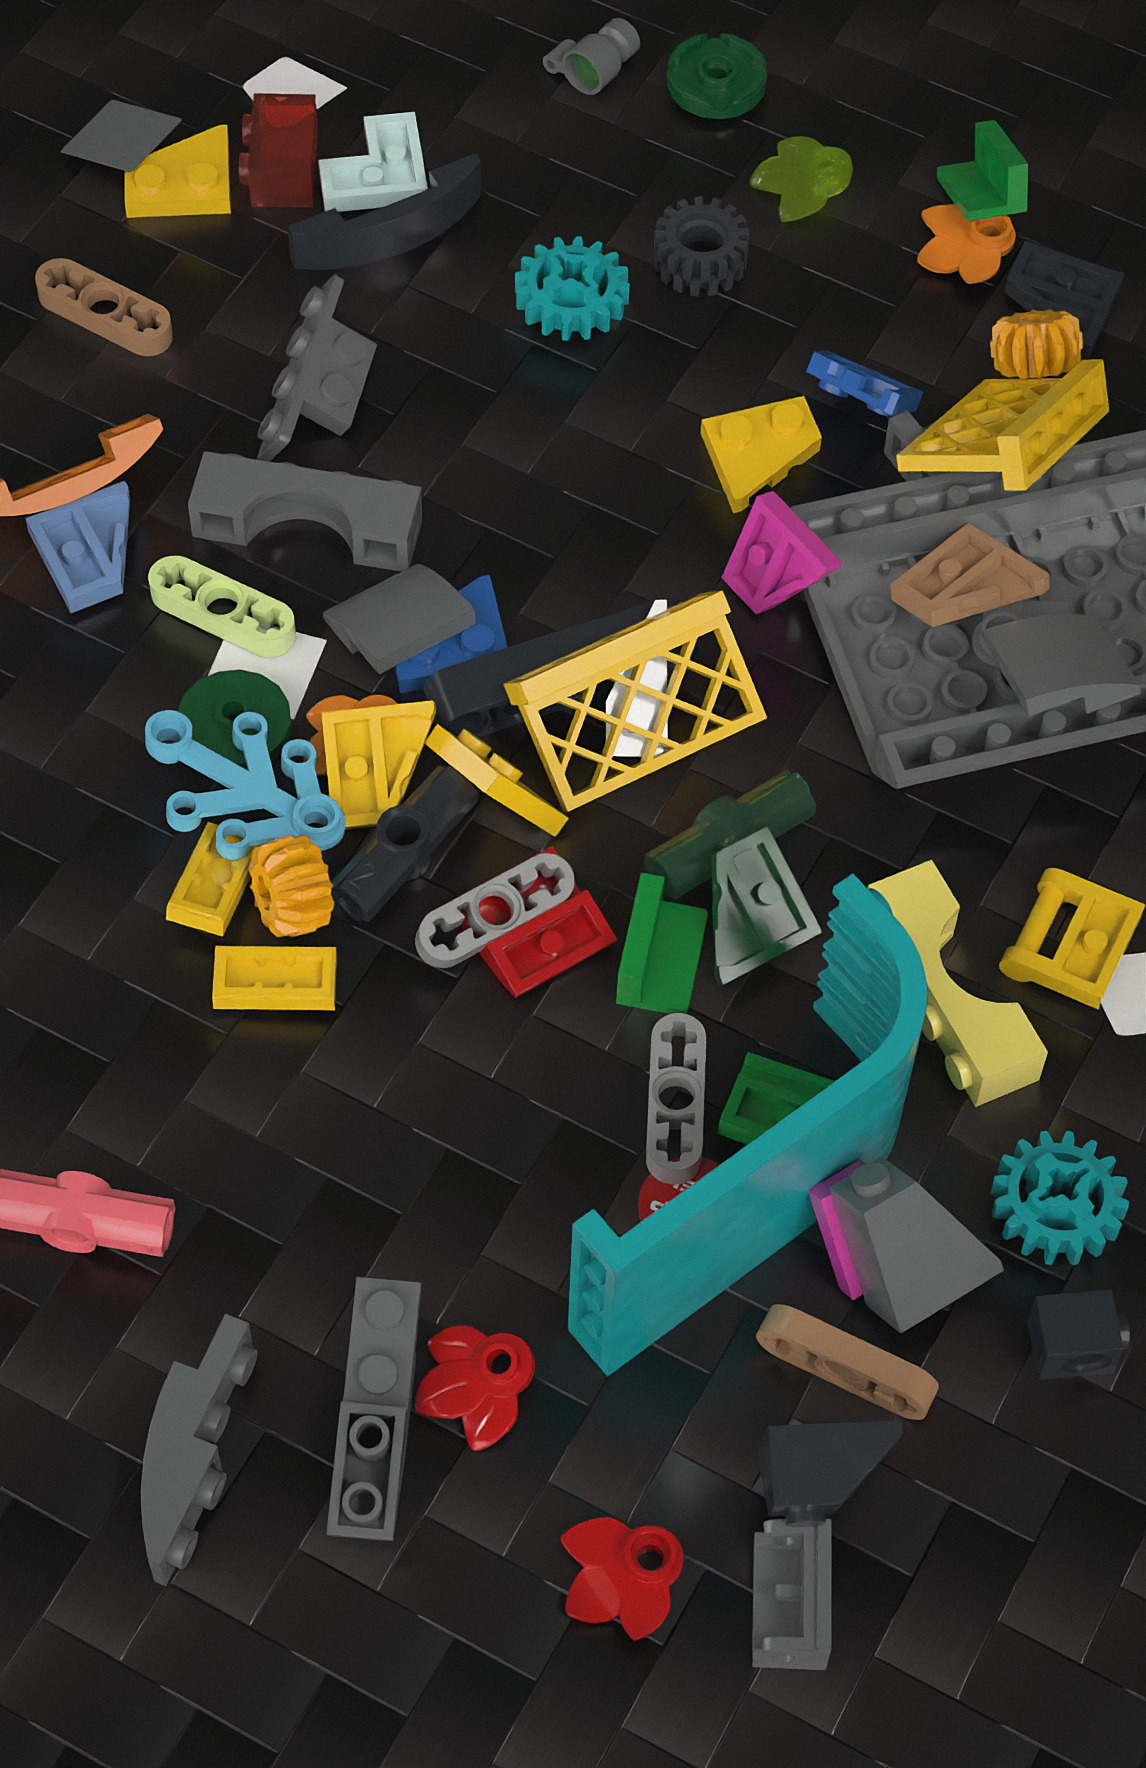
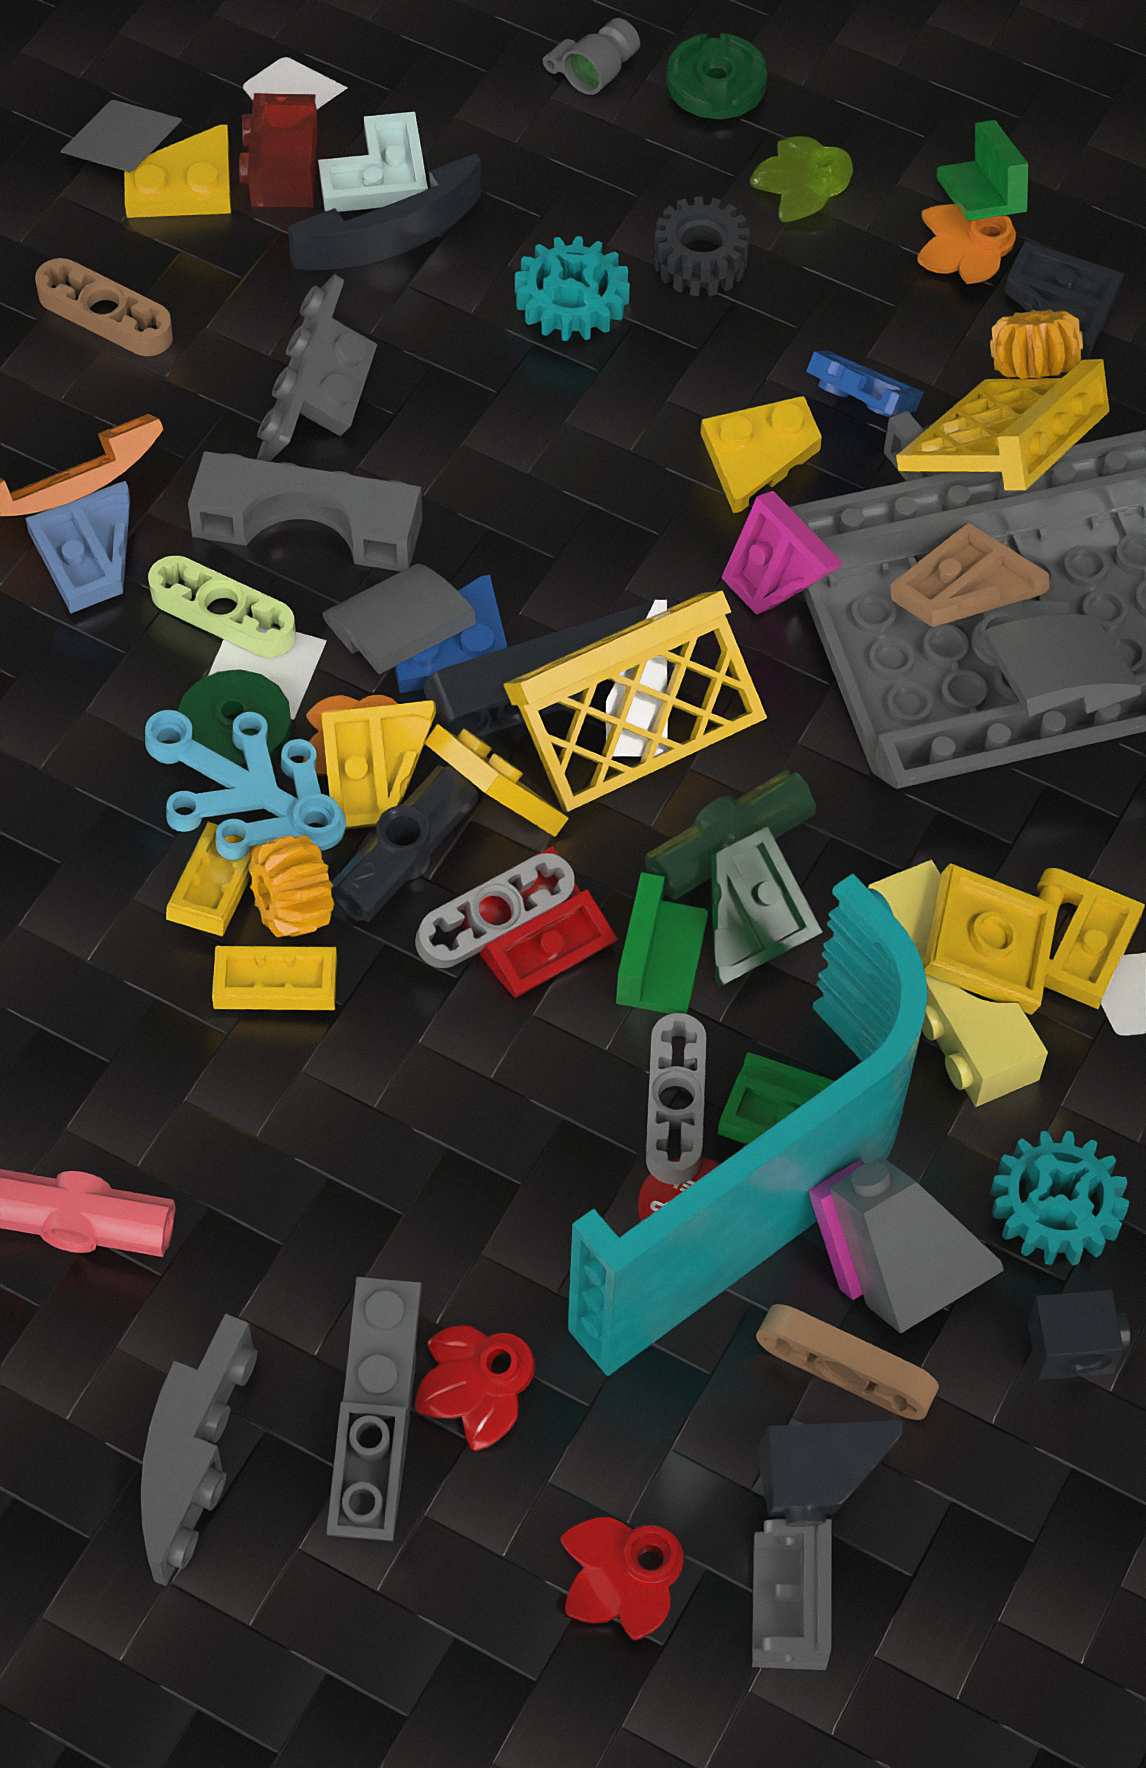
(990, 938): none -> yellow plate

